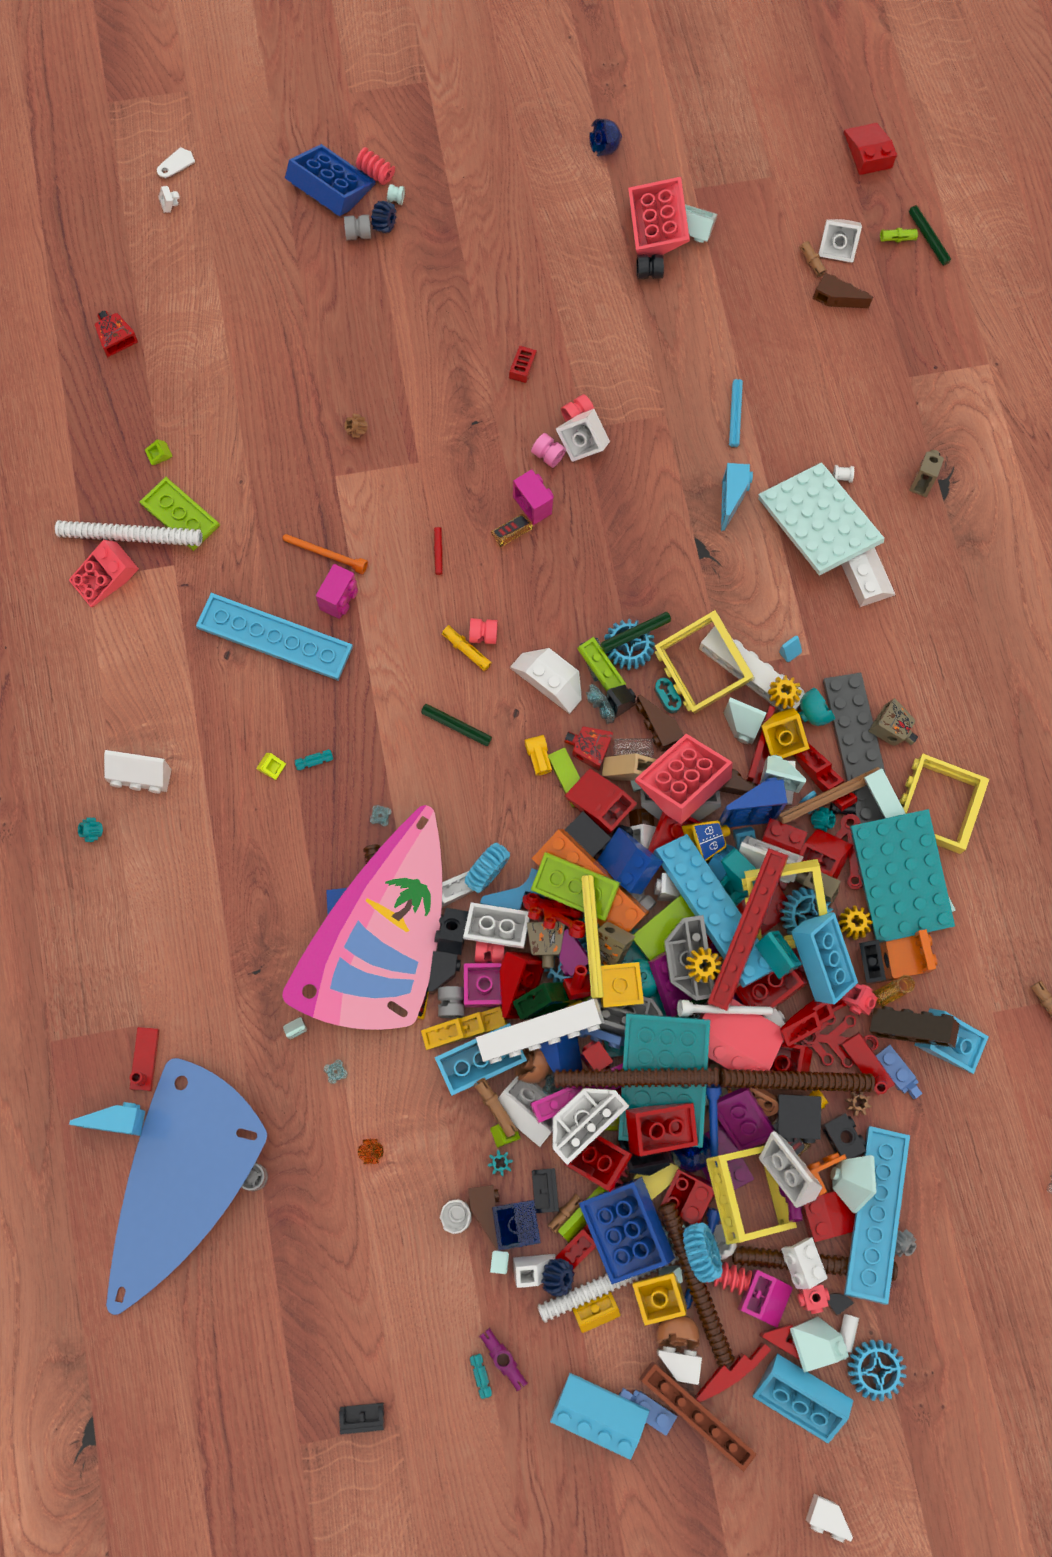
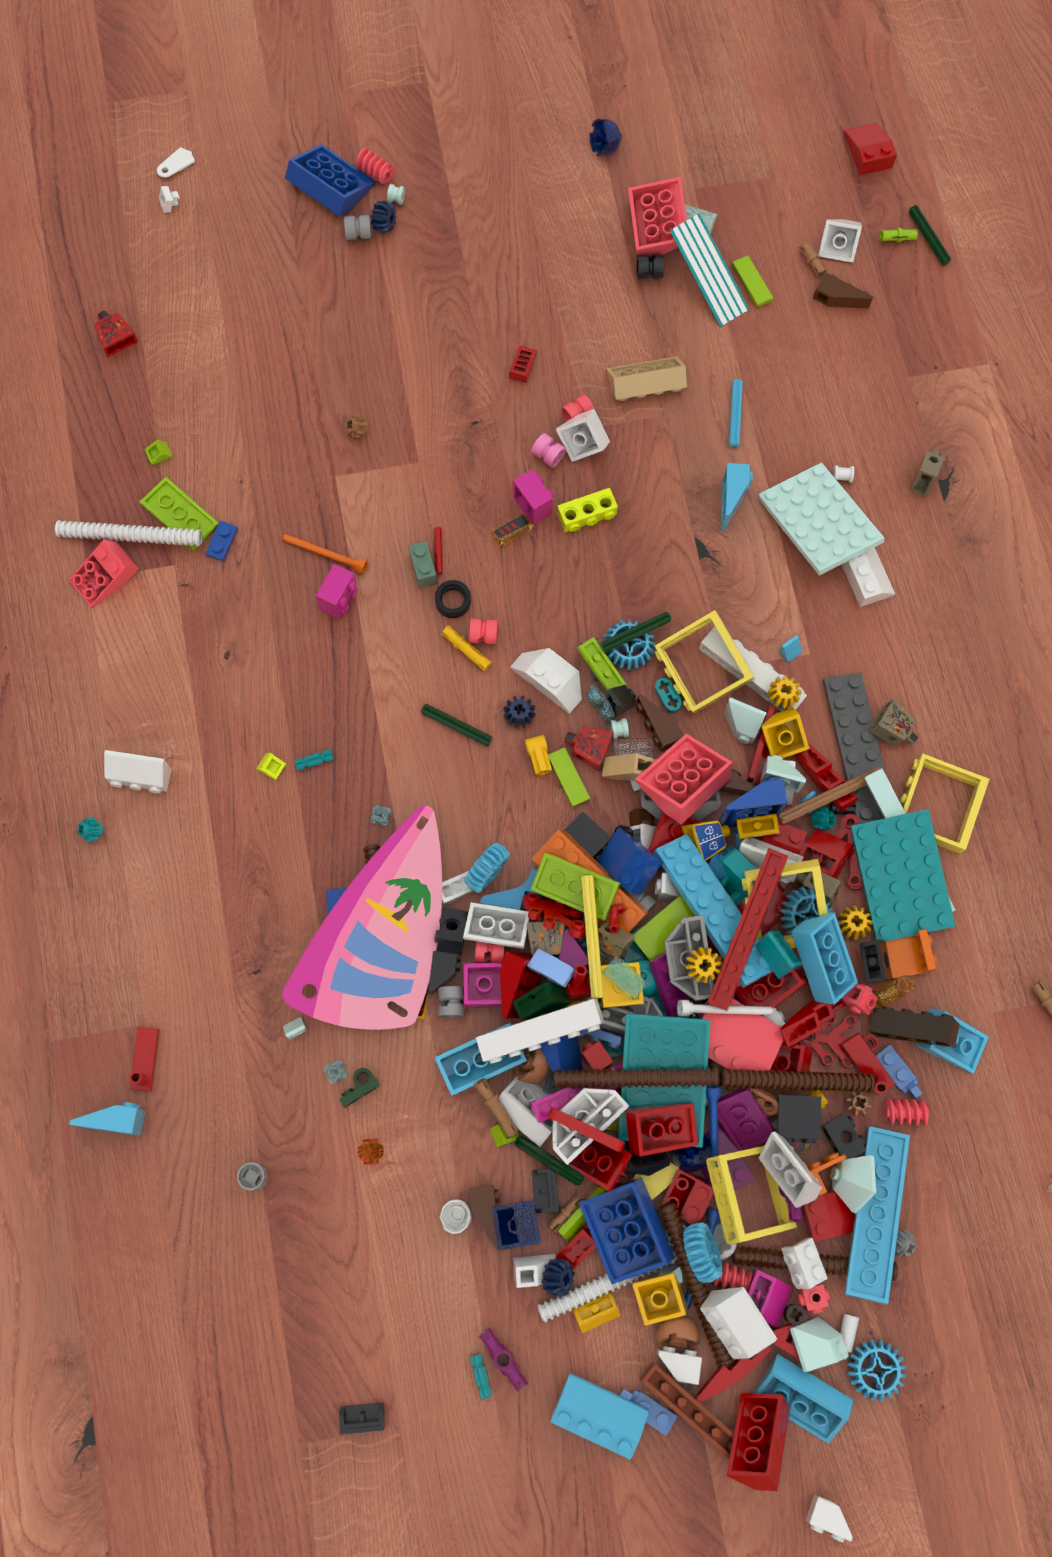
(180, 1177): medium blue piece -> none
(221, 541): none -> blue plate
(274, 636): medium azure plate -> none
(351, 1096): none -> dark green plate
(422, 564): none -> sand green brick
(452, 585): none -> black tyre
(463, 1028): yellow slope -> none
(499, 1262): light aqua slope -> none
(501, 1169): teal gear -> none
(526, 714): none -> dark blue gear
(549, 1160): none -> dark green axle
(551, 967): none -> light blue slope
(586, 1129): none -> red beam
(590, 502): none -> neon yellow brick
(600, 800): red slope -> none
(615, 910): none -> red arm
(619, 728): none -> light aqua wheel
(624, 977): none -> clear light blue plate
(647, 378): none -> tan slope
(709, 269): none -> sticker
(737, 1322): none -> white slope
(752, 281): none -> lime tile
(757, 826): none -> yellow slope
(759, 1441): none -> red slope
(799, 1318): none -> dark brown bush
(815, 709): teal cylinder -> none
(839, 1303): black tile -> none
(906, 1110): none -> coral piece

